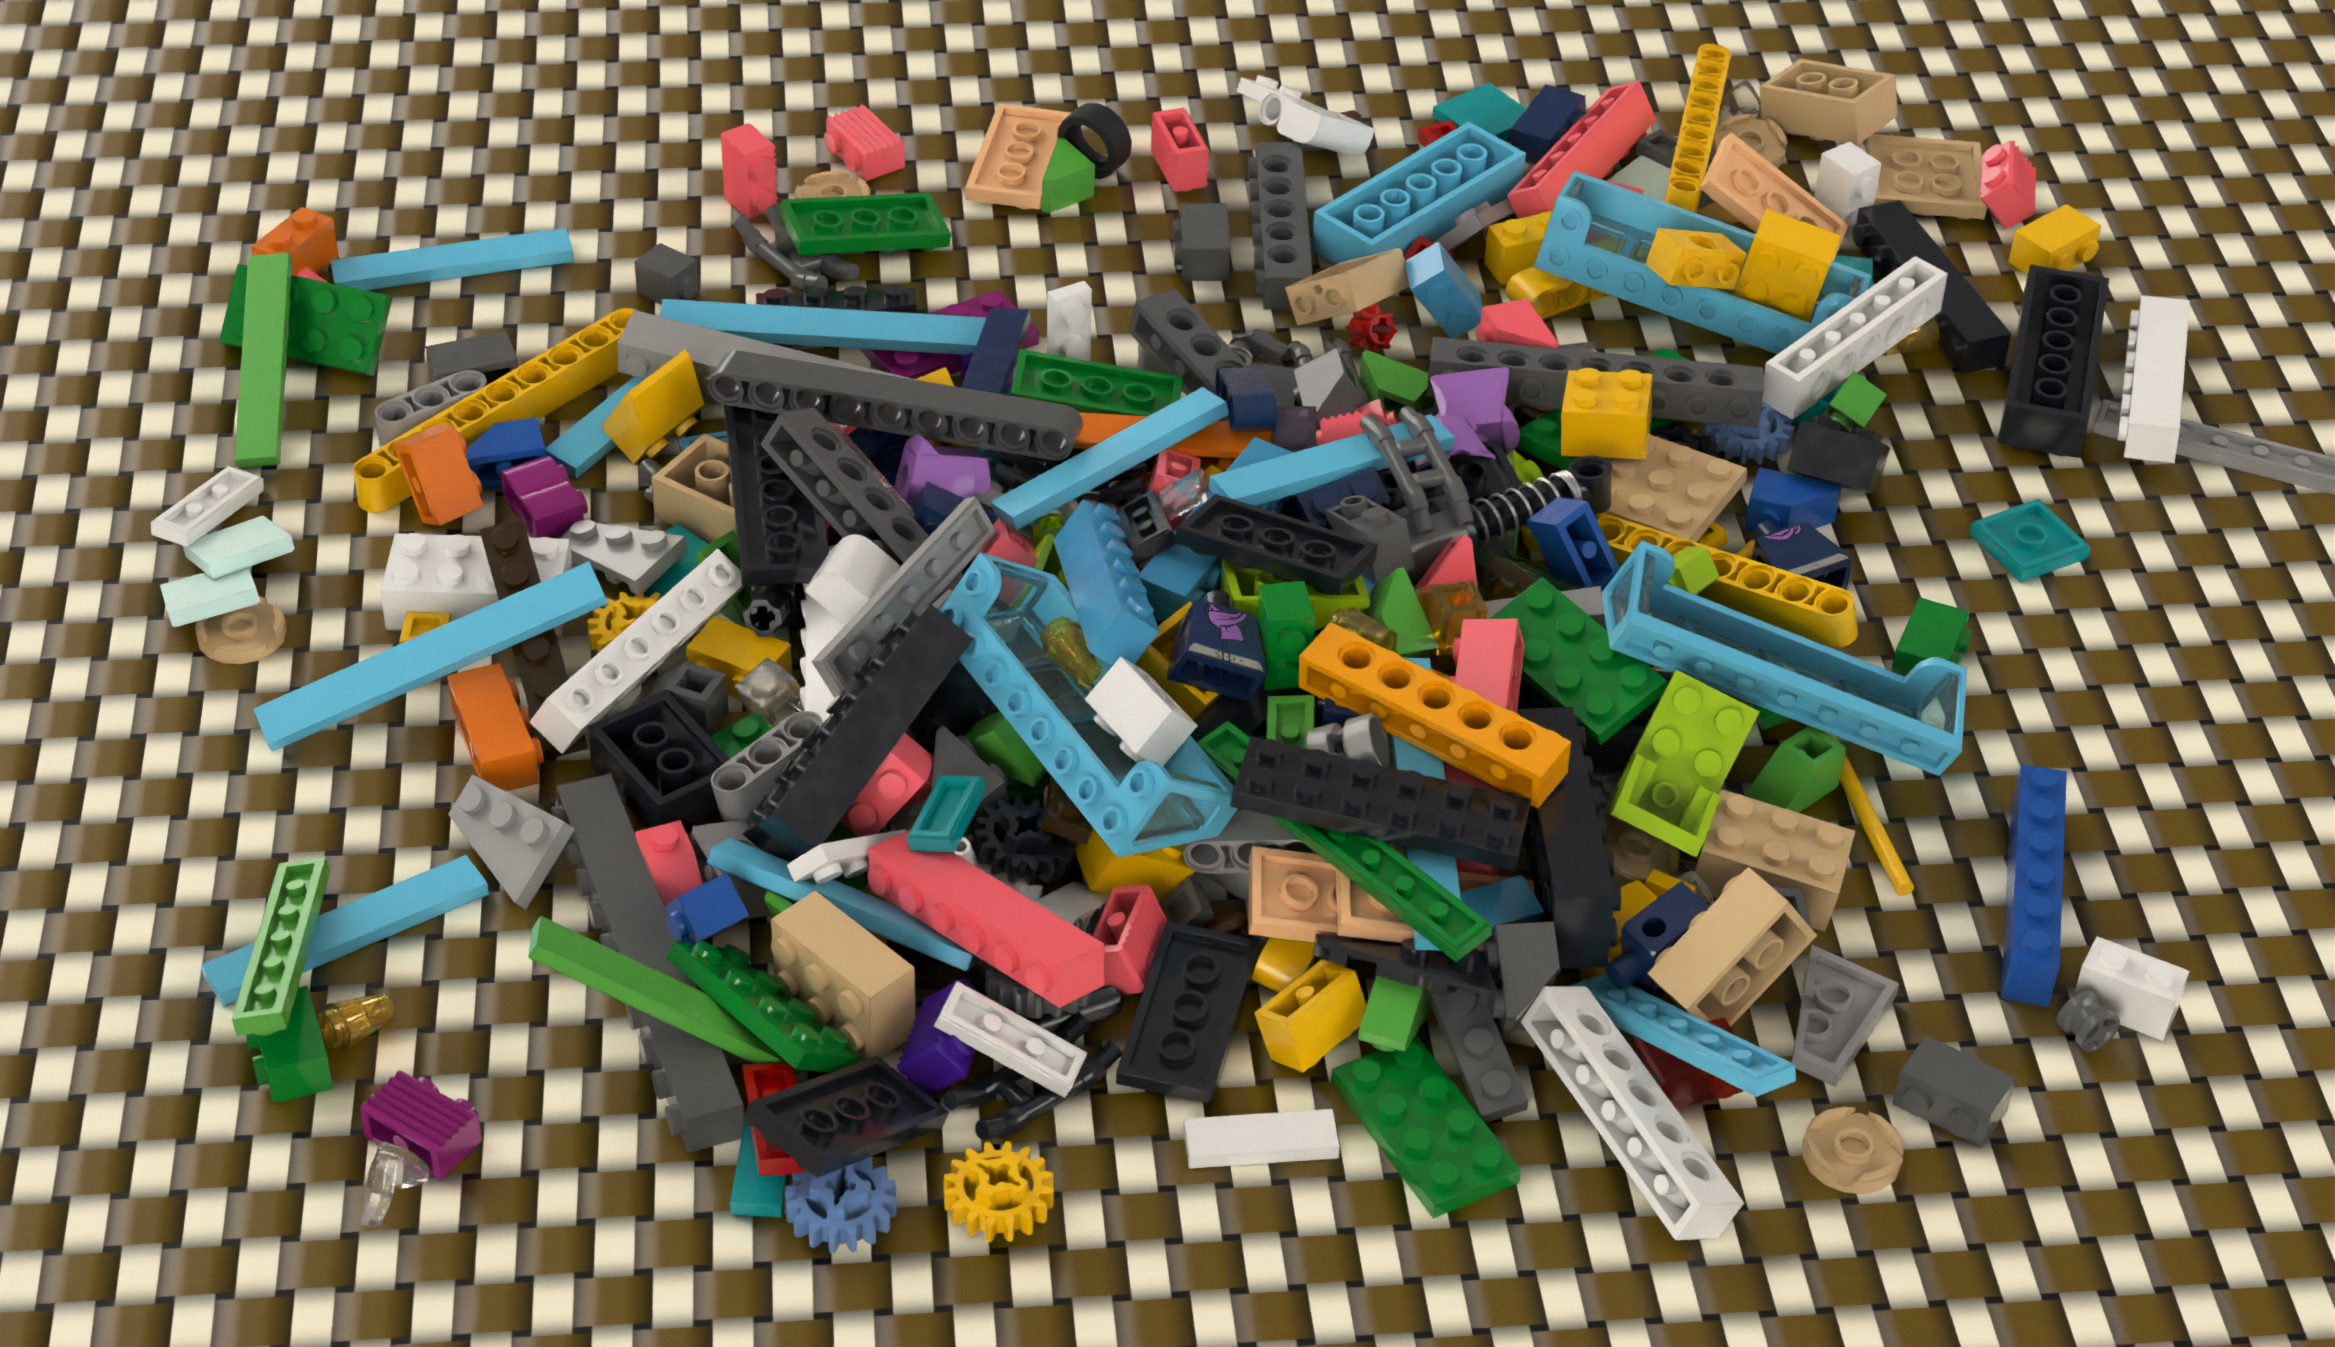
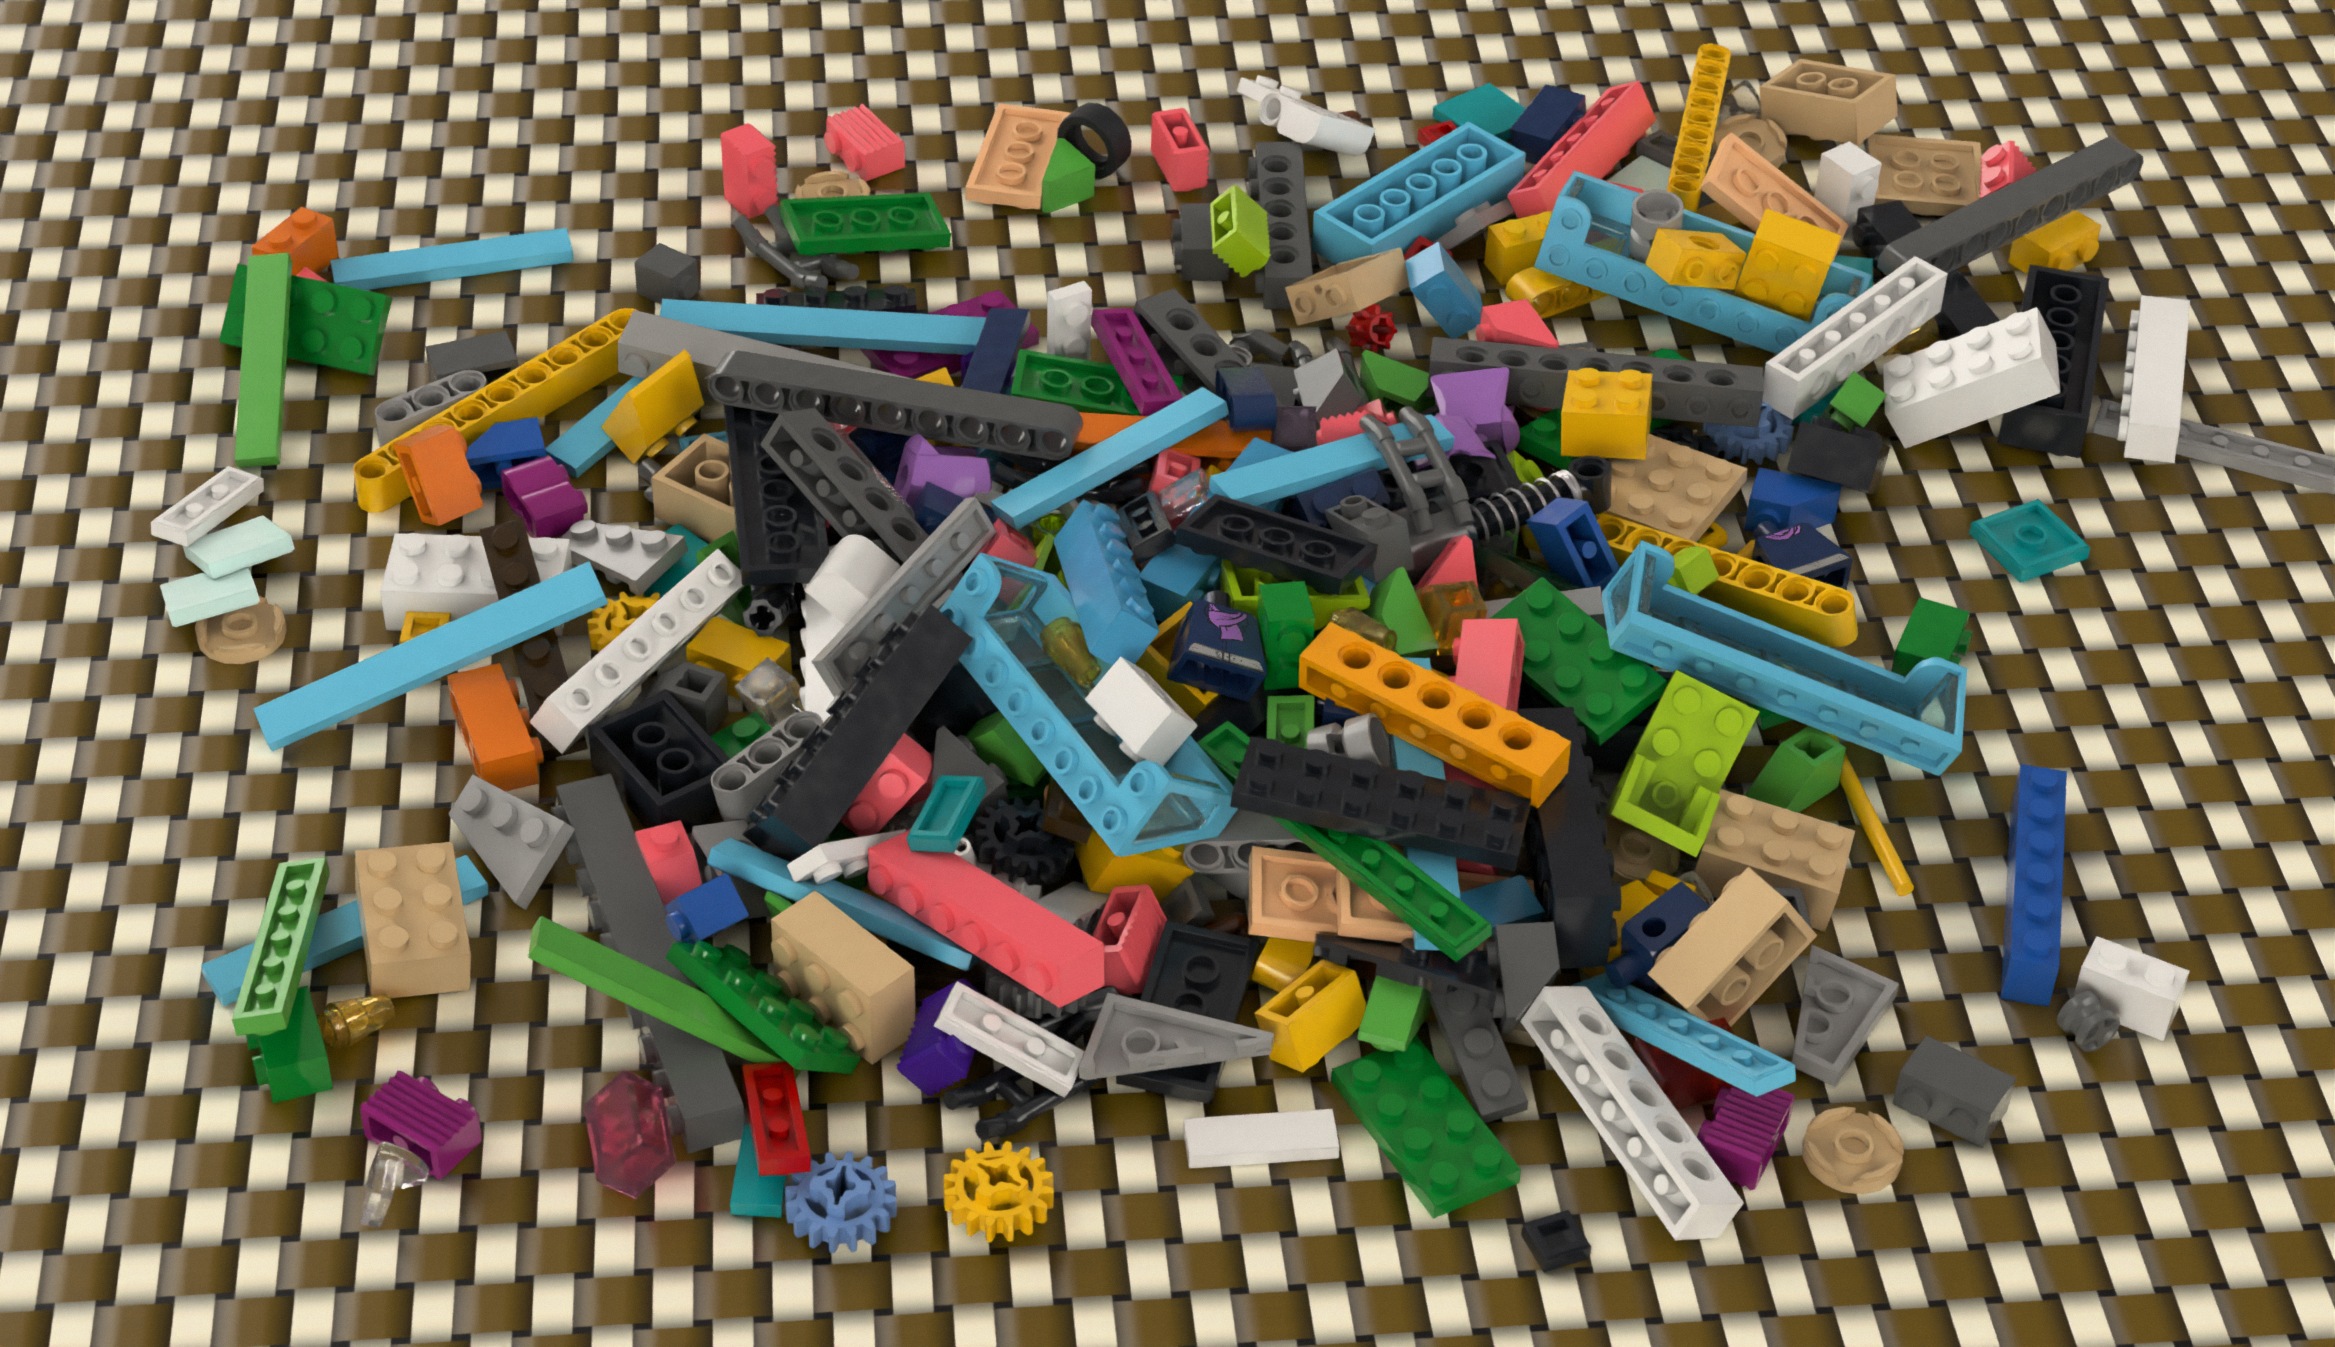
(412, 920): none -> tan brick
(629, 1134): none -> clear pink brick
(845, 1116): black plate -> none
(1135, 359): none -> magenta plate
(1151, 1037): none -> light grey wing
(1239, 231): none -> lime brick
(1556, 1241): none -> black tile
(1649, 212): none -> light grey wheel
(1745, 1132): none -> magenta brick
(1971, 378): none -> white brick
(2017, 208): none -> dark grey beam

